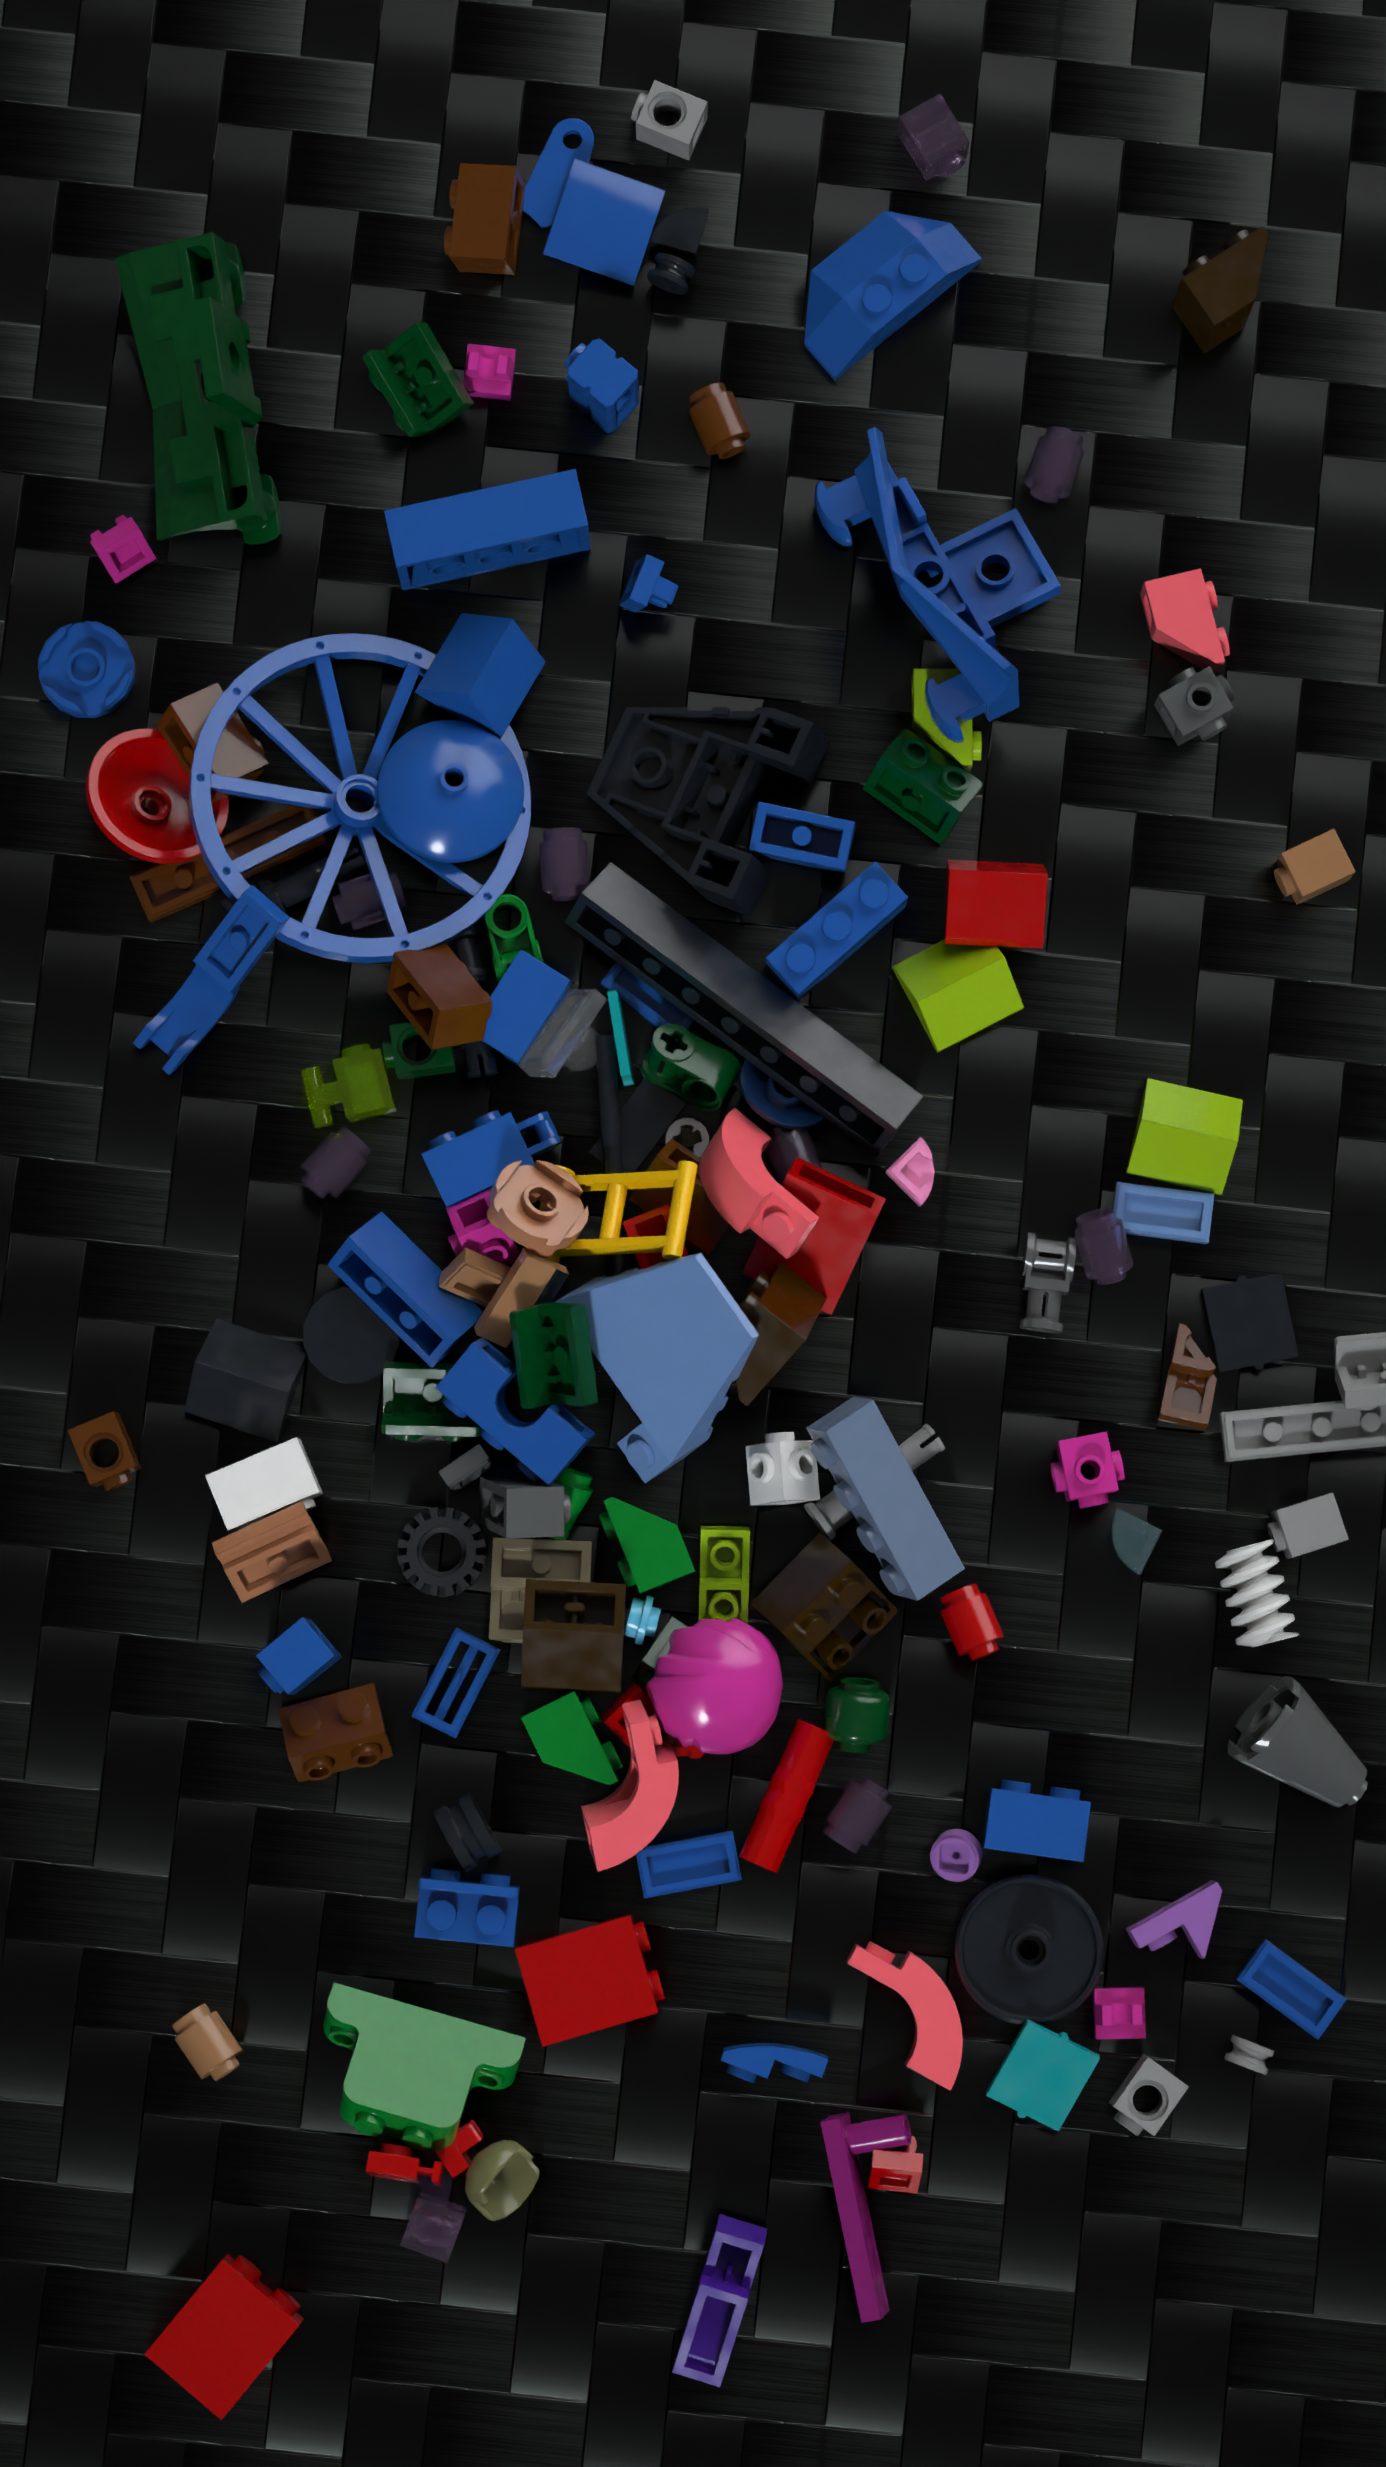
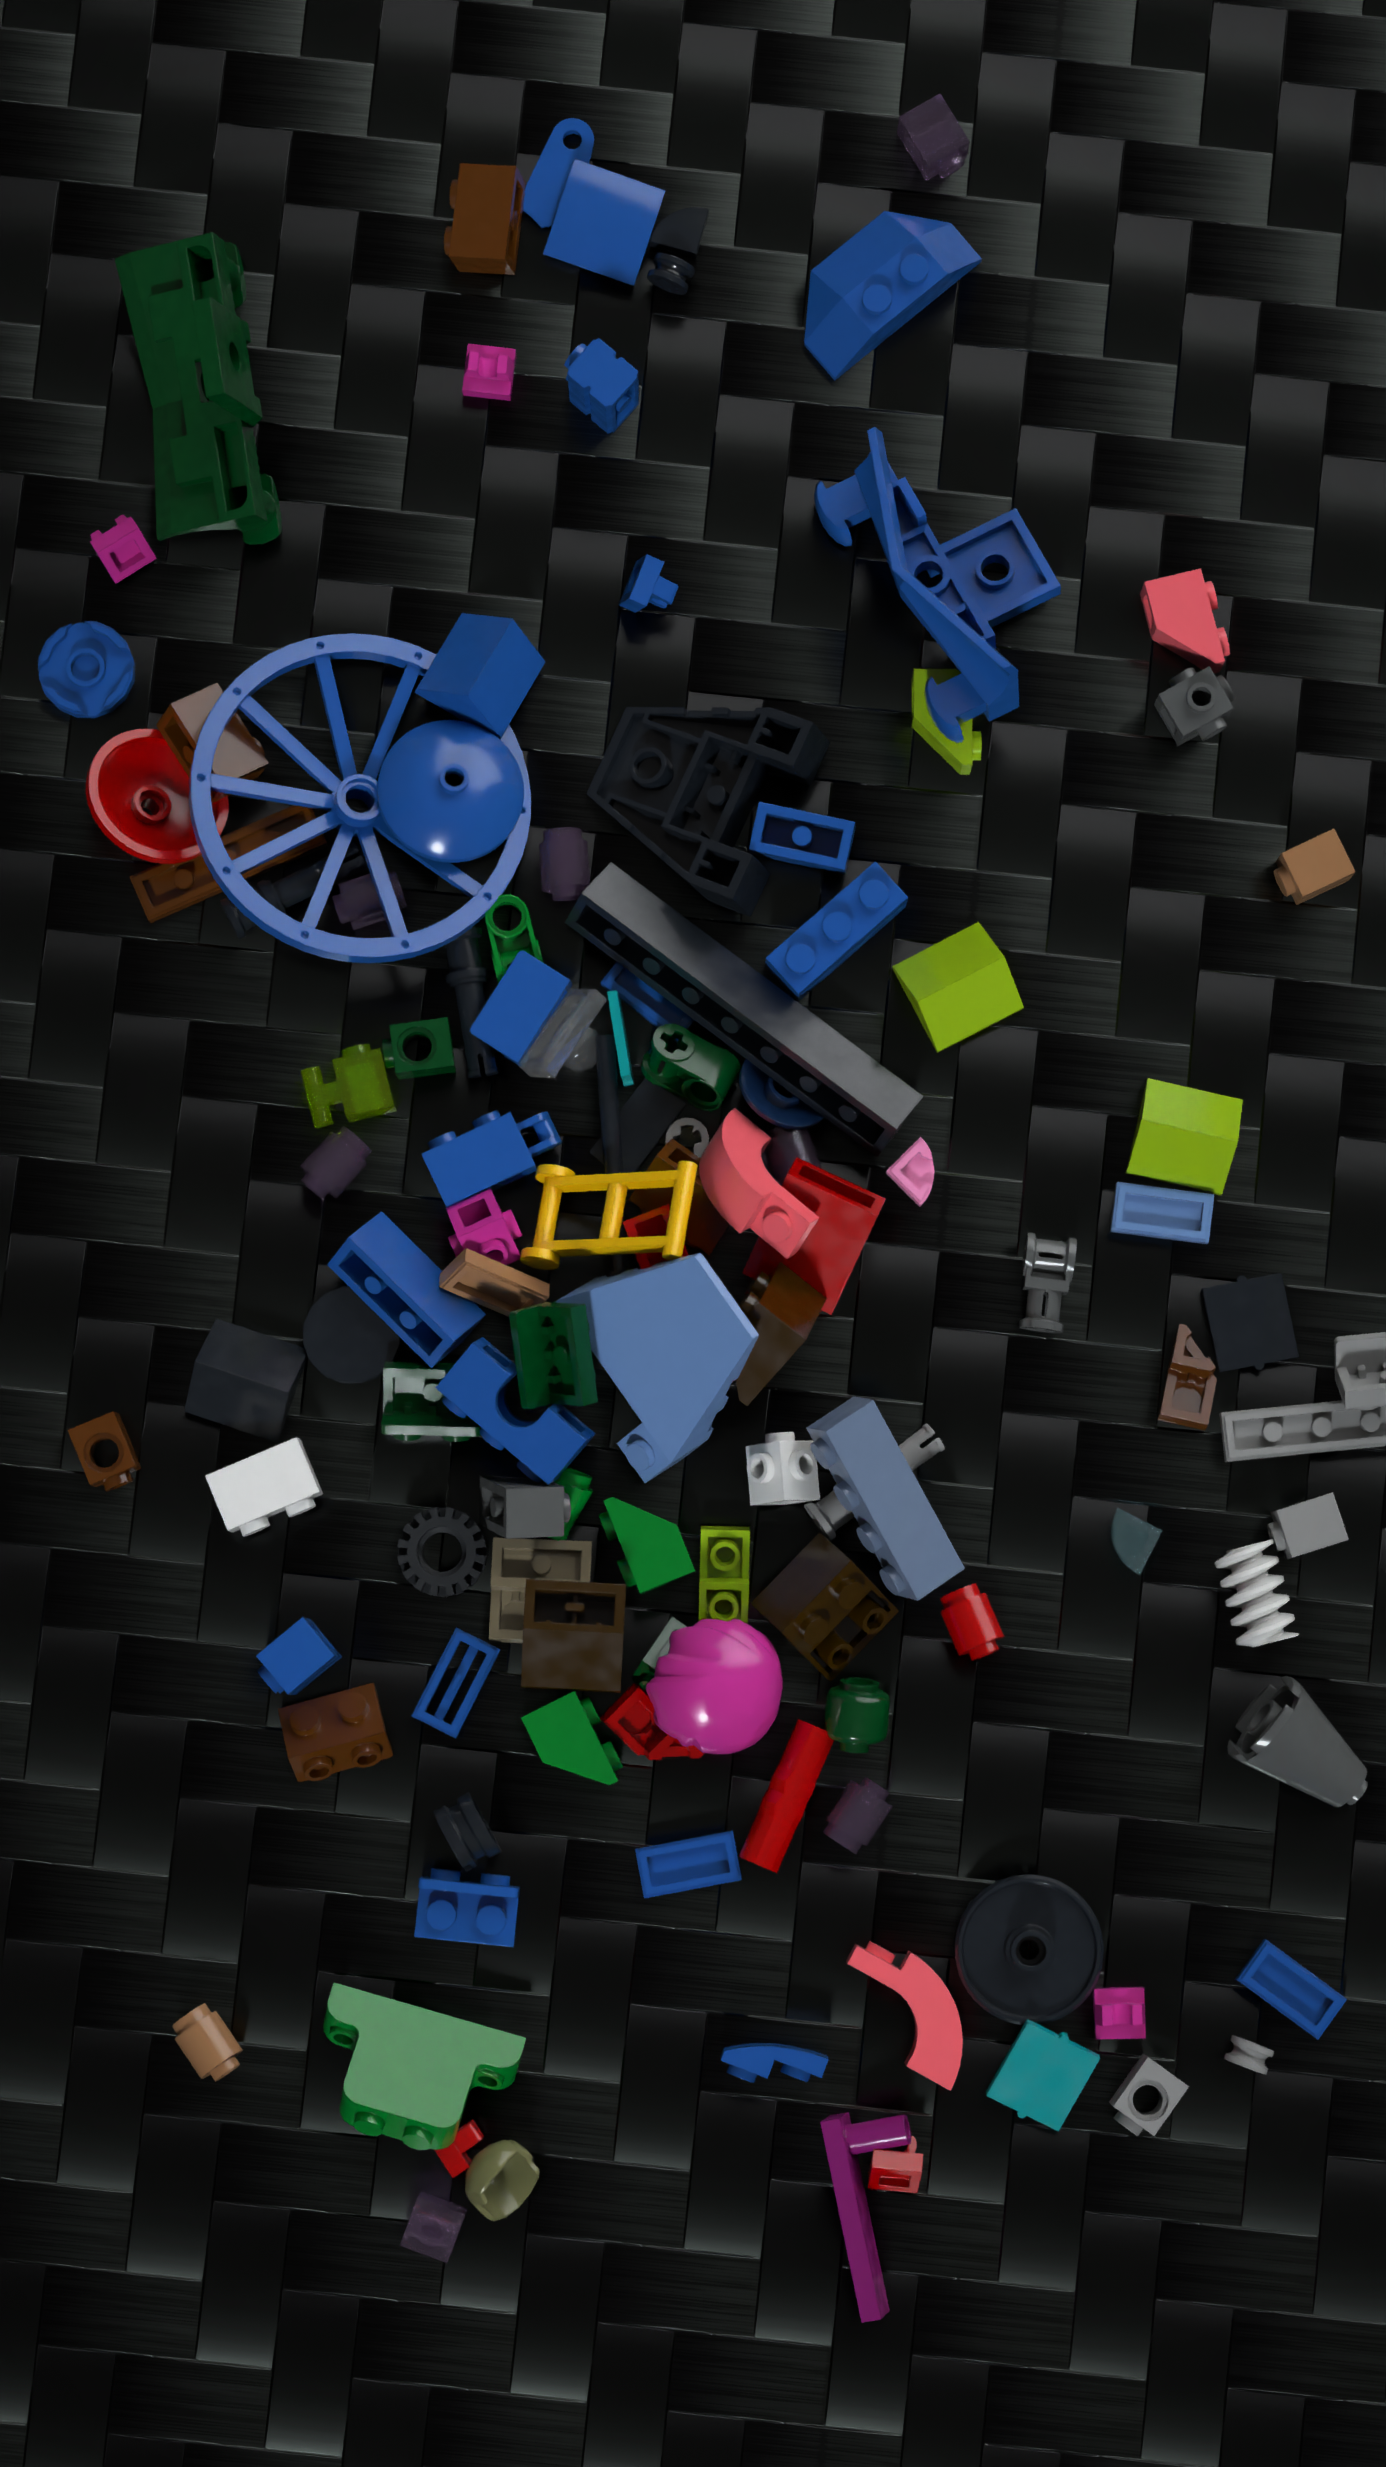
(215, 978): blue piece -> none
(225, 2334): red brick -> none
(271, 1551): nougat plate -> none
(398, 2164): red plate -> none
(418, 382): dark green bracket -> none
(439, 996): reddish brown brick -> none
(466, 1469): dark grey tile -> none
(488, 529): blue brick -> none
(523, 1223): nougat plate -> none
(528, 1283): medium nougat tile -> none
(589, 1979): red brick -> none
(642, 1619): medium azure plate -> none
(642, 1803): coral arch -> none
(678, 138): light grey brick -> none
(718, 421): reddish brown brick -> none
(720, 2300): dark purple slope -> none
(922, 785): dark green bracket -> none
(956, 1855): medium lavender tile -> none
(995, 903): red slope -> none
(1036, 1823): blue brick -> none
(1055, 464): clear purple brick -> none
(1096, 1452): dark pink brick -> none
(1103, 1246): clear purple brick -> none
(1192, 1912): medium lavender slope -> none
(1221, 291): dark brown slope -> none

